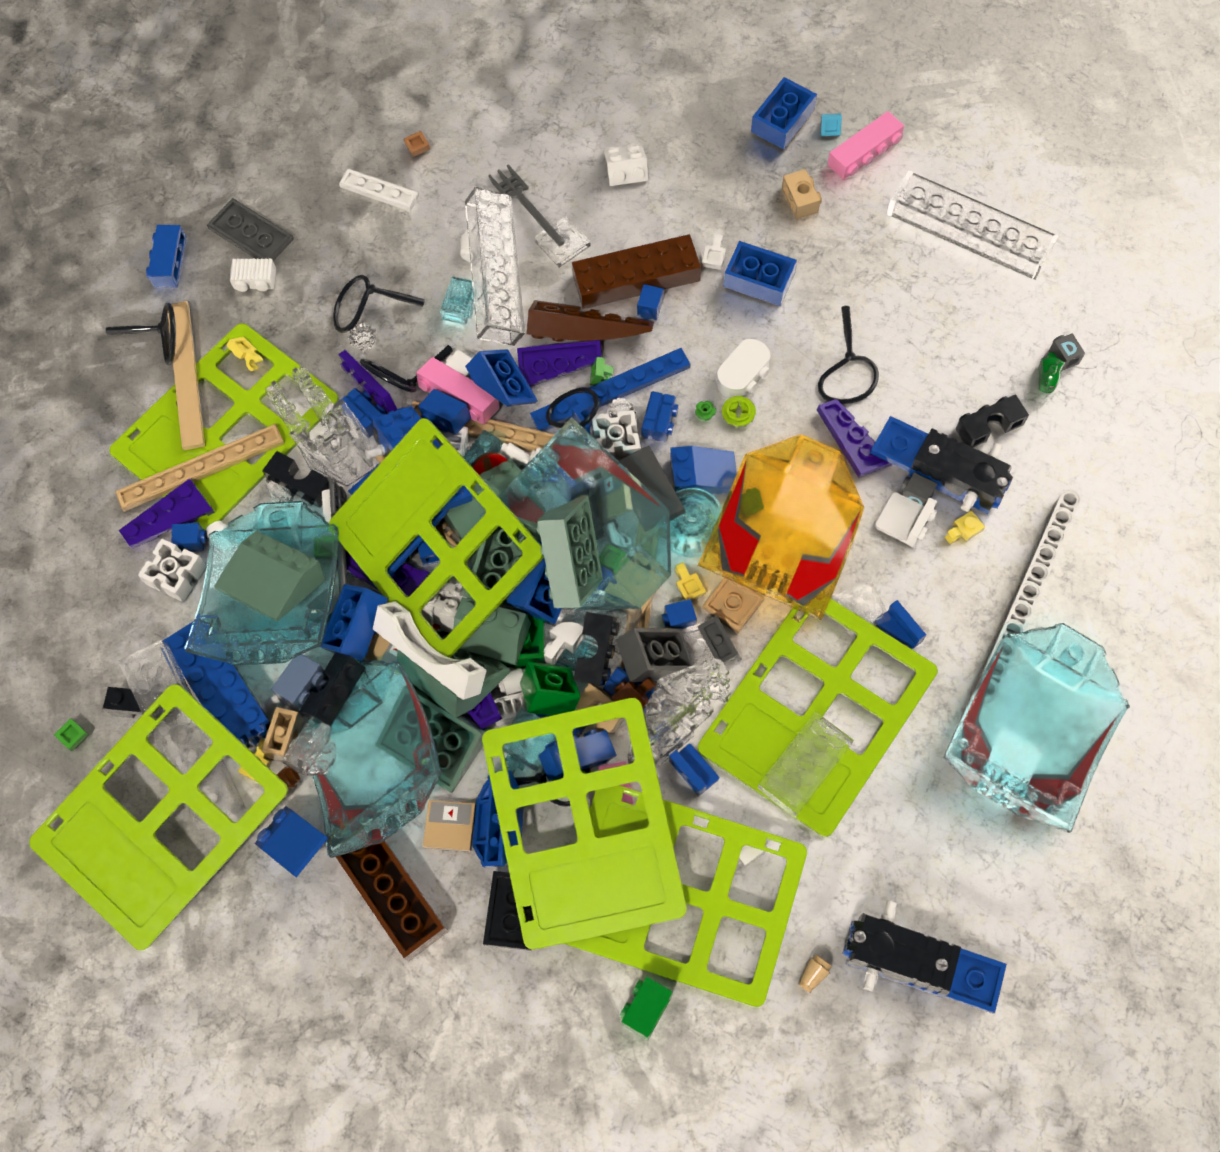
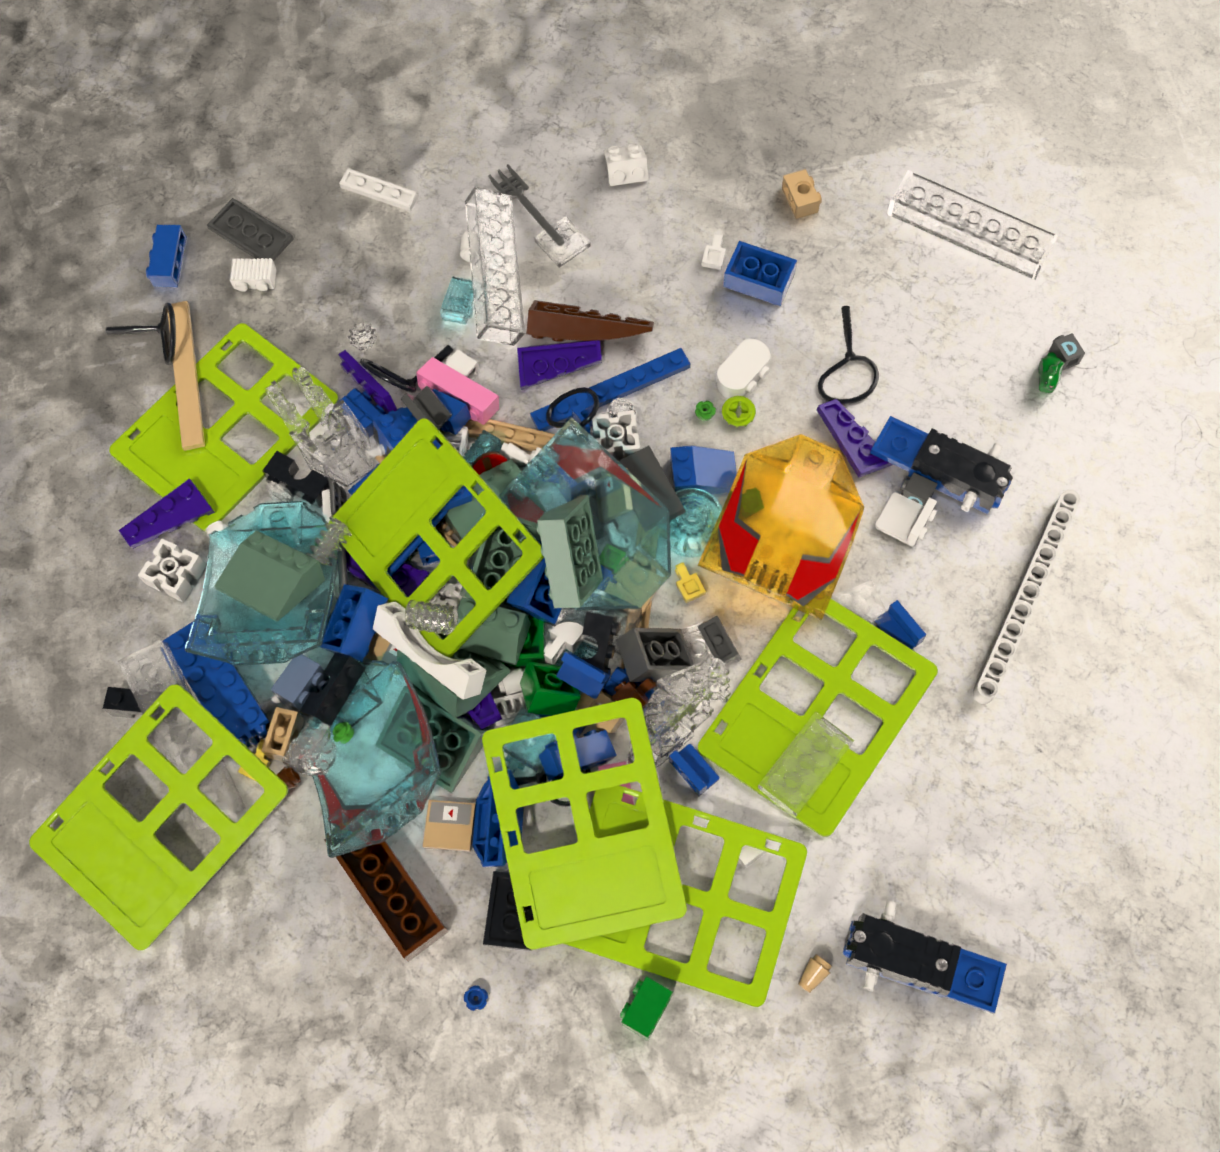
(71, 734): bright green plate -> none
(189, 537): blue brick -> none
(199, 467): tan tile -> none
(244, 349): light yellow plate -> none
(290, 840): blue slope -> none
(329, 542): none -> clear piece
(343, 732): none -> bright green plate
(370, 289): black piece -> none
(416, 144): medium nougat plate -> none
(427, 406): none -> dark grey panel
(431, 617): none -> clear piece
(469, 998): none -> blue plate
(500, 377): blue slope -> none
(582, 675): none -> blue panel
(600, 371): bright green tile -> none
(625, 272): reddish brown brick -> none
(650, 302): blue brick -> none
(658, 417): blue brick -> none
(679, 615): blue brick -> none
(732, 604): tan tile -> none
(783, 113): blue brick -> none
(831, 124): medium azure tile -> none
(865, 145): bright pink brick -> none
(965, 527): light yellow plate -> none
(1006, 412): black arch -> none
(1039, 724): clear light blue windscreen -> none

